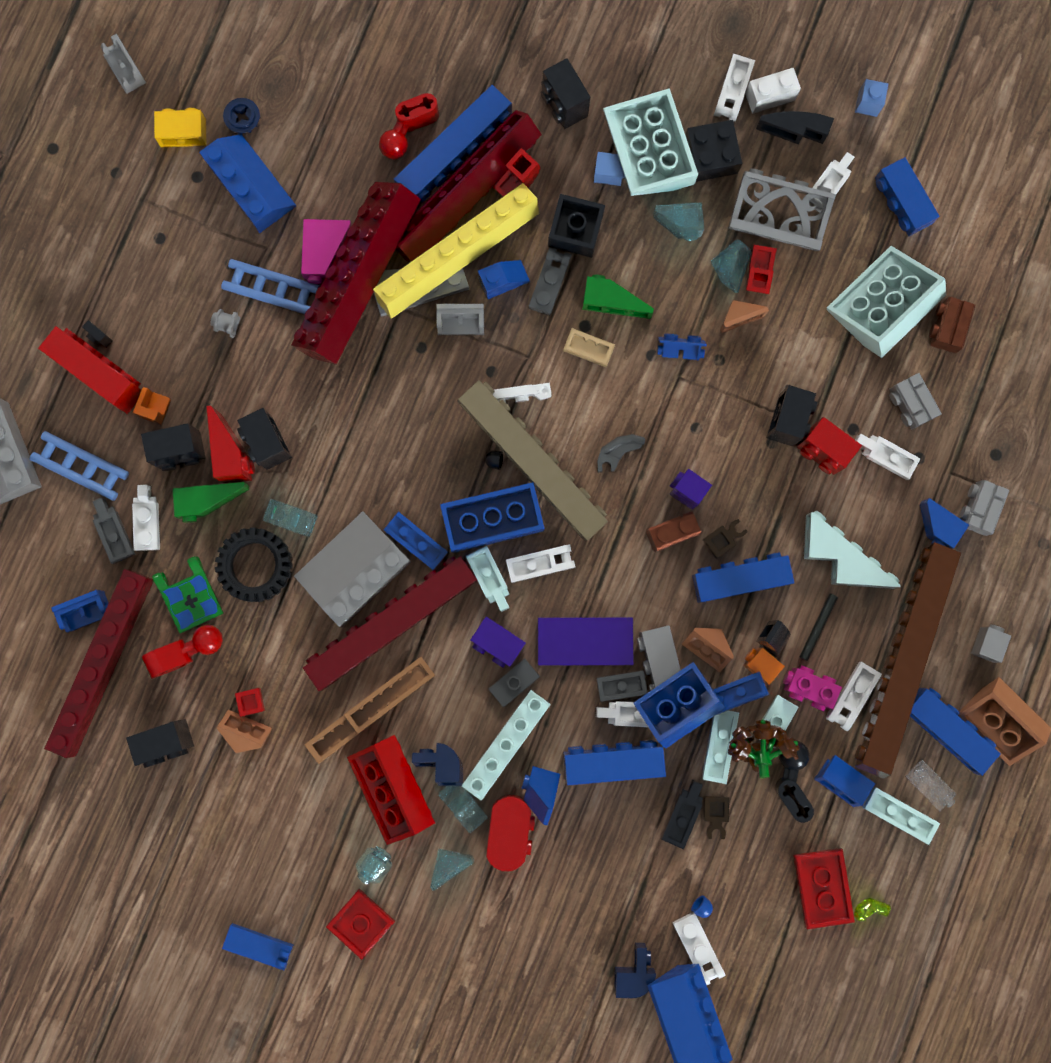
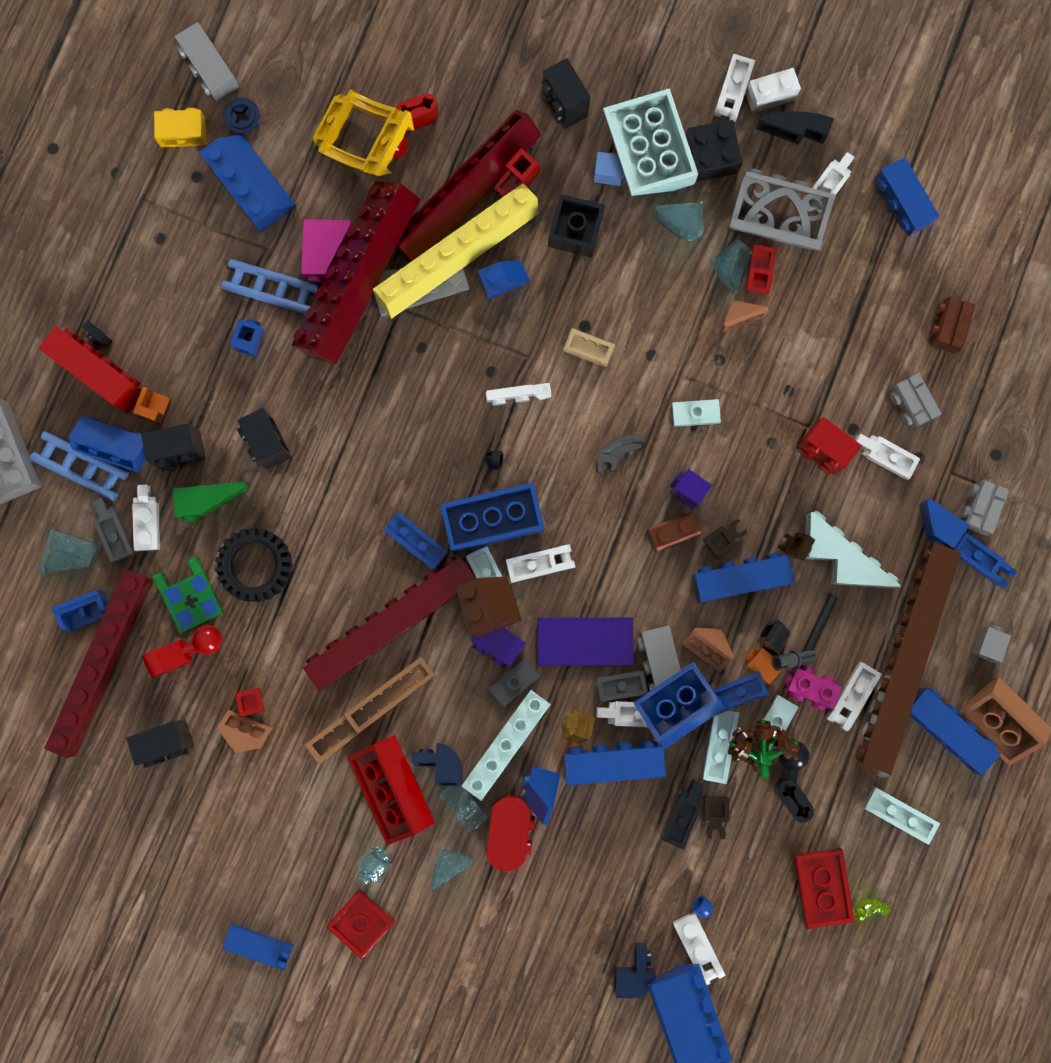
(66, 552): none -> clear light blue wing
(108, 443): none -> blue brick
(122, 65): light grey hinge -> none
(205, 62): none -> light grey brick
(225, 322): light grey brick -> none
(228, 456): red slope -> none
(244, 329): none -> blue brick
(290, 517): clear light blue slope -> none
(352, 569): light grey slope -> none
(386, 143): none -> yellow wedge
(455, 143): blue brick -> none
(460, 319): light grey hinge -> none
(488, 605): none -> reddish brown slope
(532, 460): dark tan brick -> none
(549, 282): dark grey plate -> none
(574, 725): none -> clear yellow brick
(609, 297): green slope -> none
(690, 346): blue hinge -> none
(696, 413): none -> light aqua plate
(792, 416): black brick -> none
(793, 659): none -> dark grey axle
(797, 546): none -> dark brown plate
(845, 781): blue hinge -> none
(871, 97): medium blue brick -> none
(888, 300): light aqua slope -> none
(931, 786): clear hinge -> none
(983, 560): none -> blue hinge

